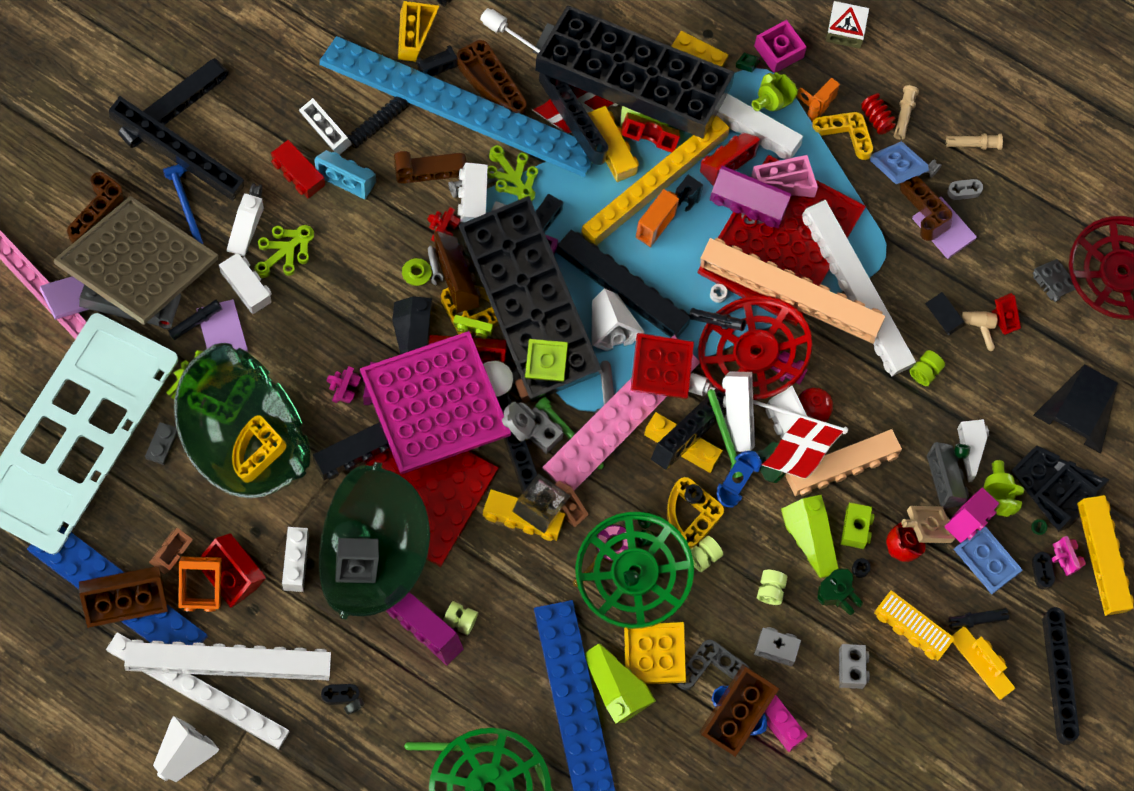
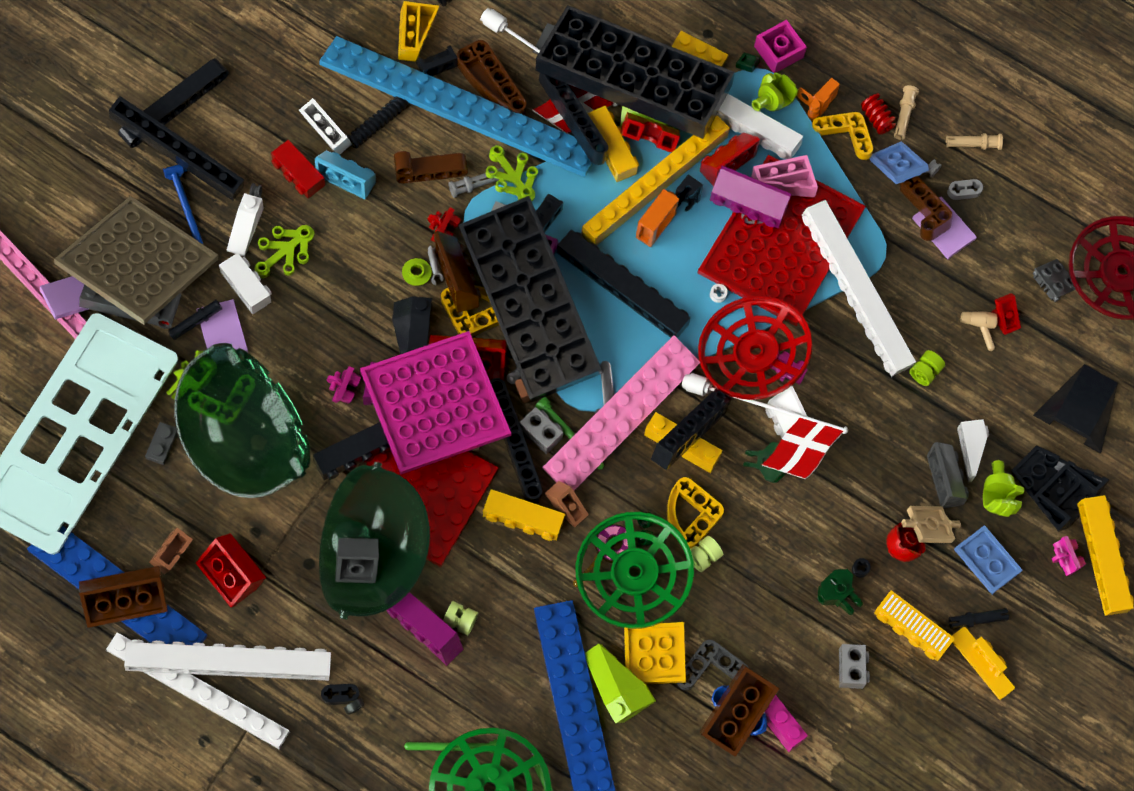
(103, 198): reddish brown beam -> none
(182, 751): white slope -> none
(200, 563): orange window -> none
(268, 449): yellow beam -> none
(295, 559): white brick -> none
(465, 324): lime plate -> none
(473, 191): white brick -> none
(499, 376): white dish -> none
(521, 428): light grey plate -> none
(541, 503): clear smoke slope -> none
(546, 360): lime plate -> none
(612, 322): white slope -> none
(631, 577): dark green hinge -> none
(662, 366): red plate -> none
(688, 498): black bush -> none
(724, 430): bright green piece -> none
(729, 491): blue piece -> none
(738, 324): black pin -> none
(739, 409): white brick -> none
(767, 646): light grey brick -> none
(772, 587): yellowish green wheel -> none
(798, 292): light nougat brick -> none
(811, 530): lime wedge -> none
(816, 403): red cylinder -> none
(847, 24): piece -> none
(848, 461): light nougat brick -> none
(857, 537): lime brick -> none
(945, 313): black hinge -> none
(962, 450): dark green hinge -> none
(972, 516): dark pink brick -> none
(1043, 528): dark green hinge -> none
(1047, 570): black beam -> none
(1057, 684): black beam -> none

